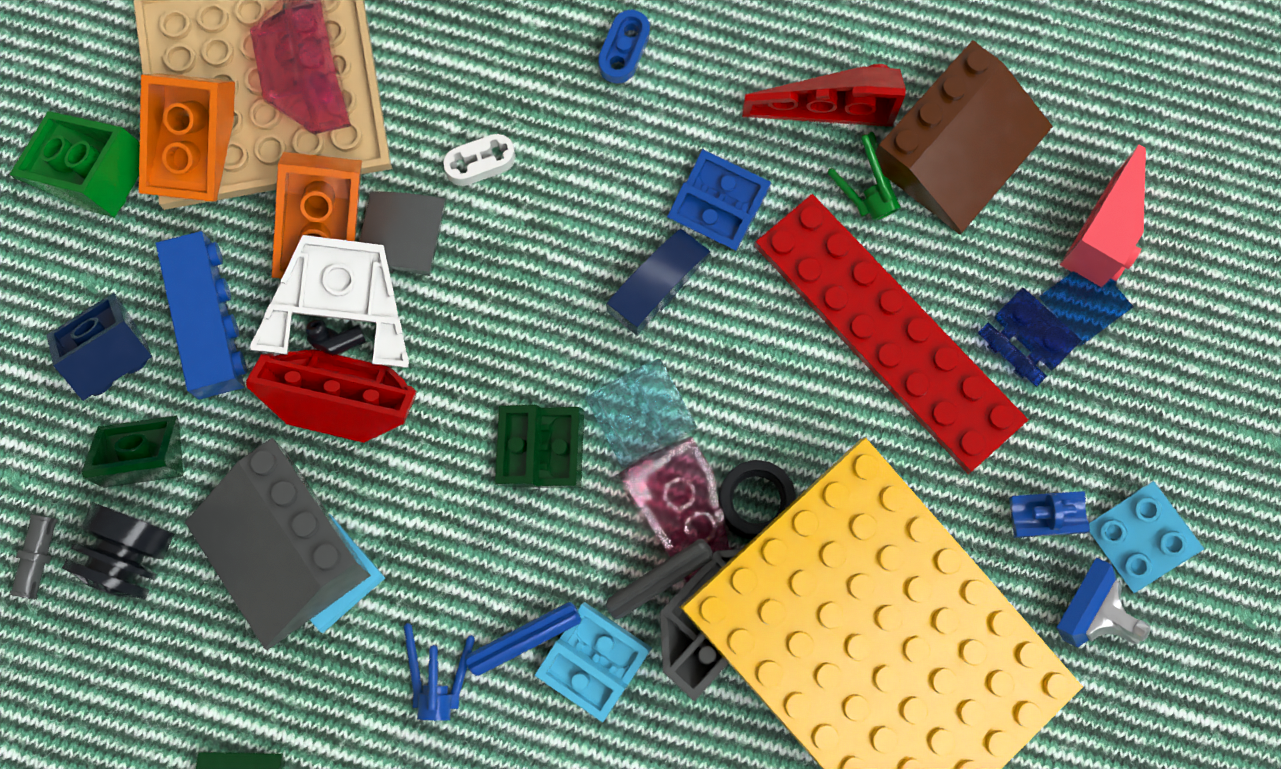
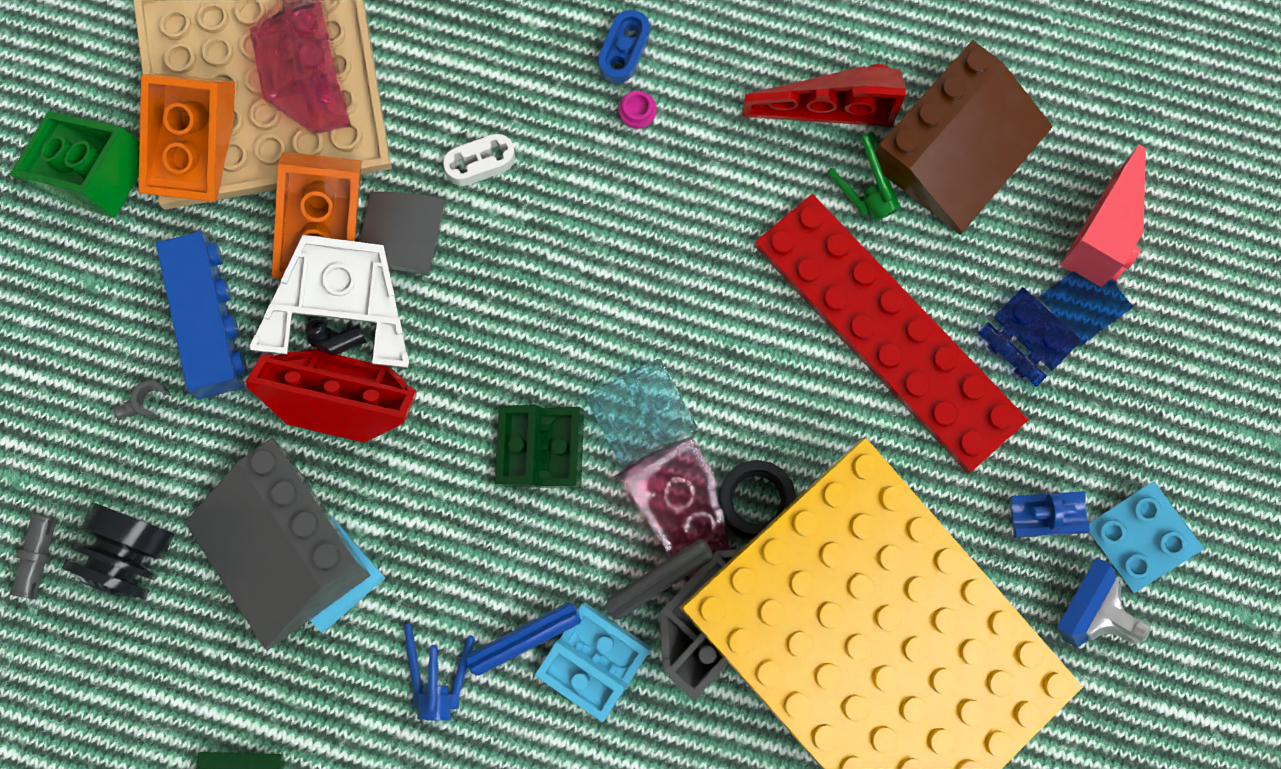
(98, 347): dark blue slope -> none
(135, 405): none -> dark grey piece
(135, 452): dark green slope -> none
(637, 109): none -> dark pink plate
(657, 281): dark blue slope -> none
(719, 200): blue slope -> none

